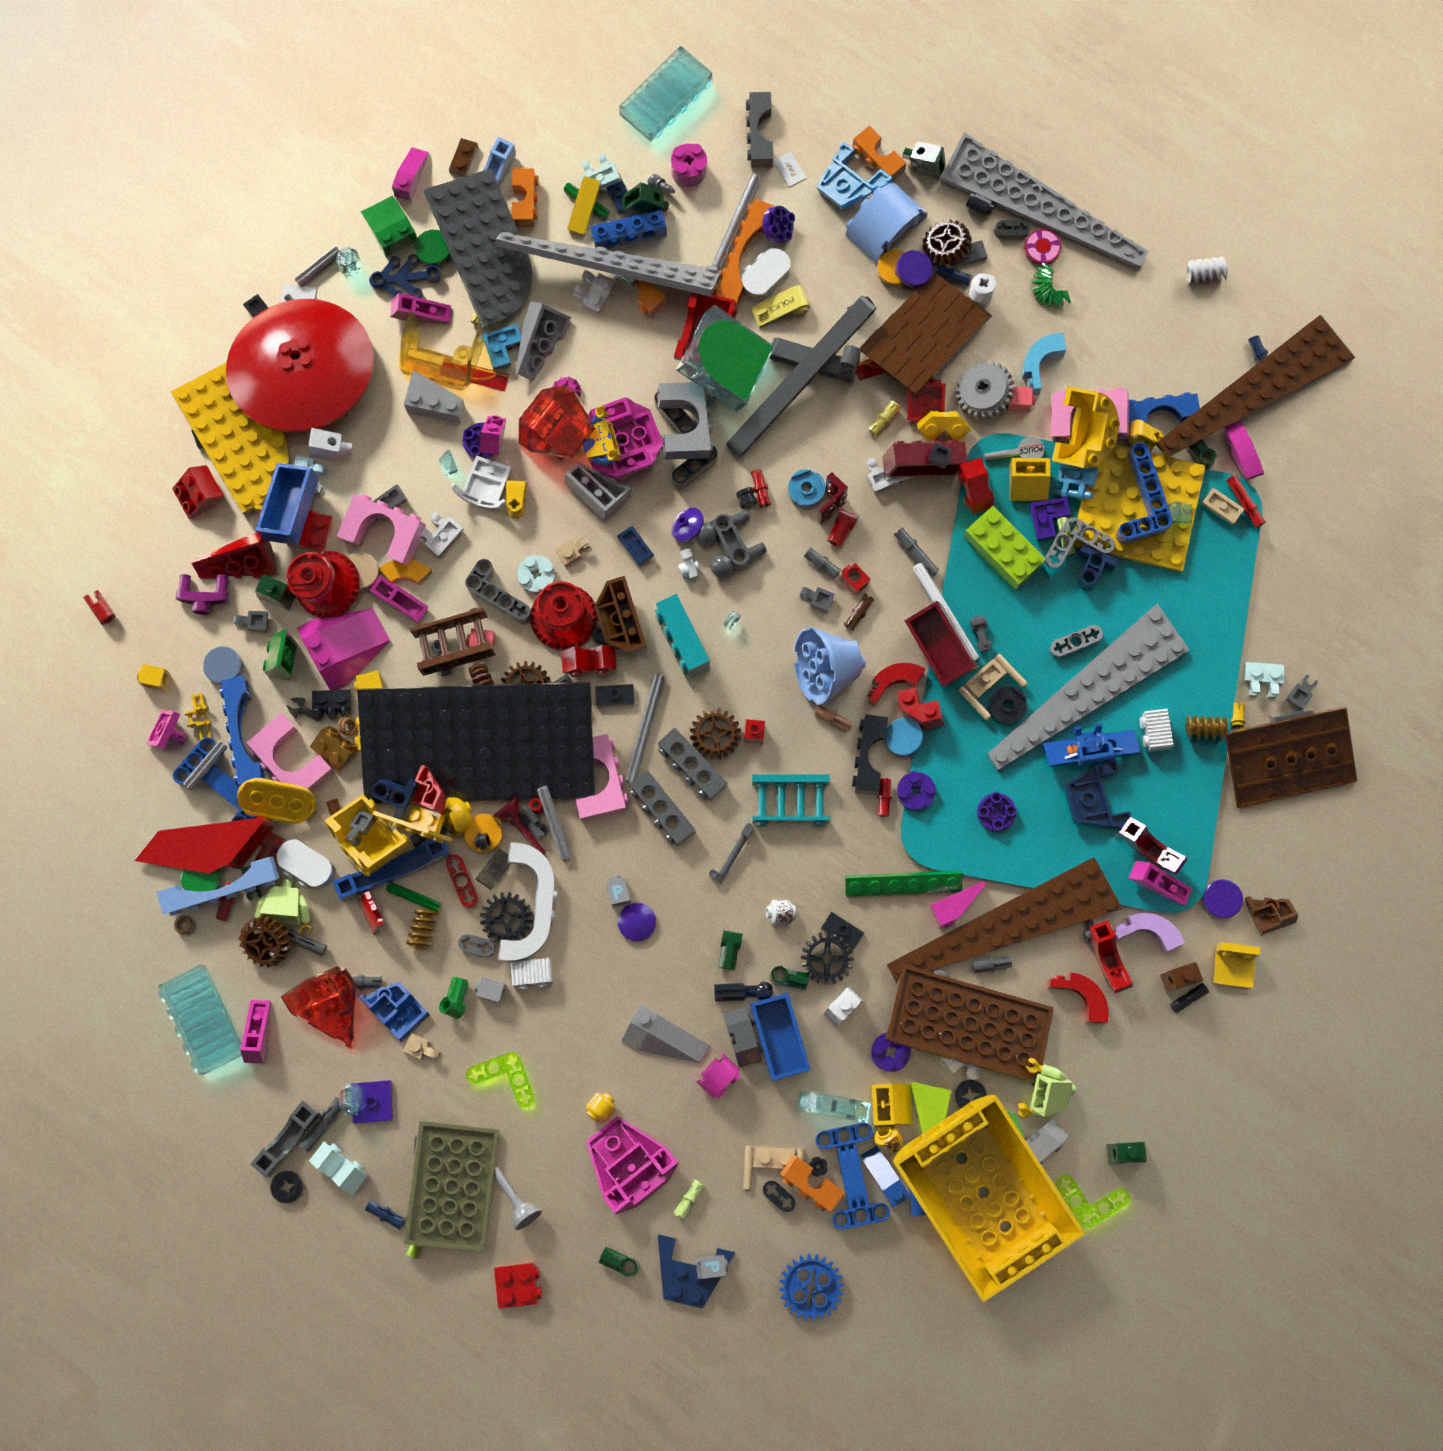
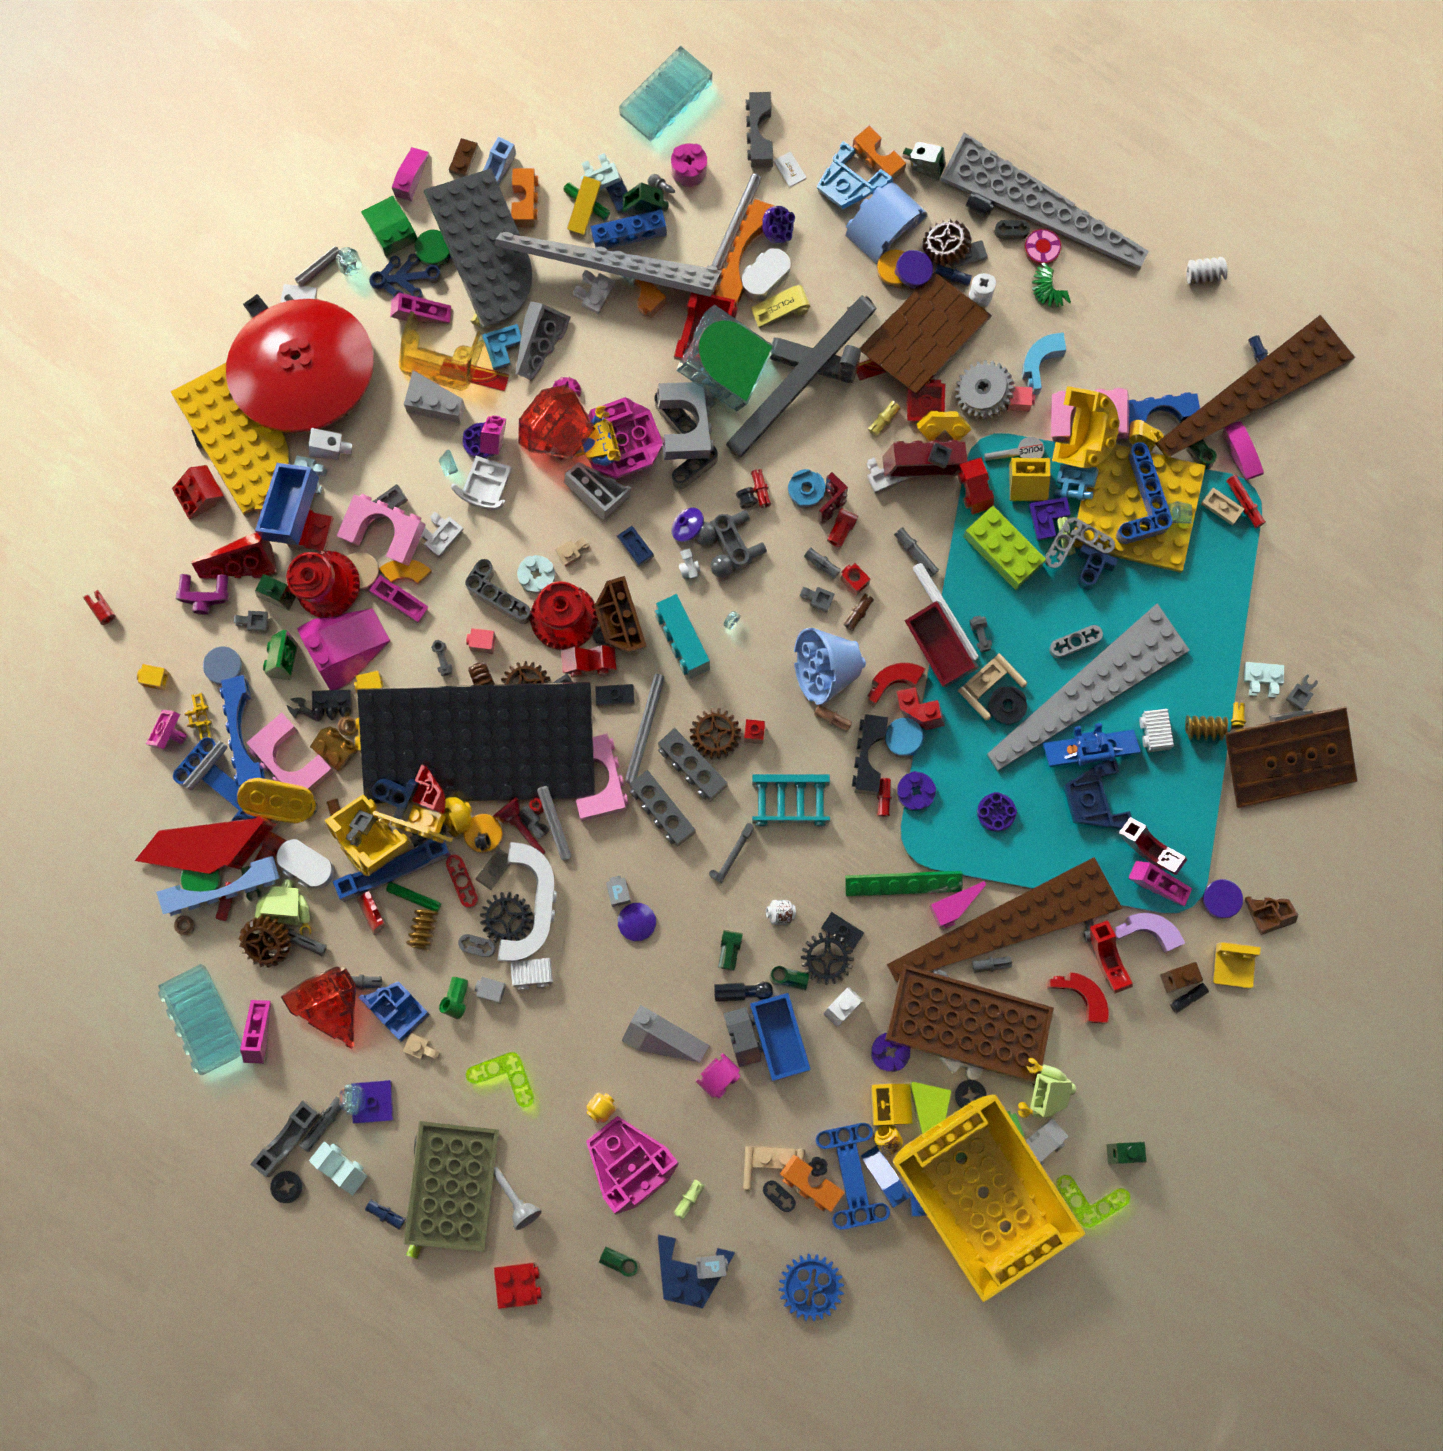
(464, 654): reddish brown fence -> none
(515, 496): yellow piece -> none
(833, 1106): clear light blue arch -> none

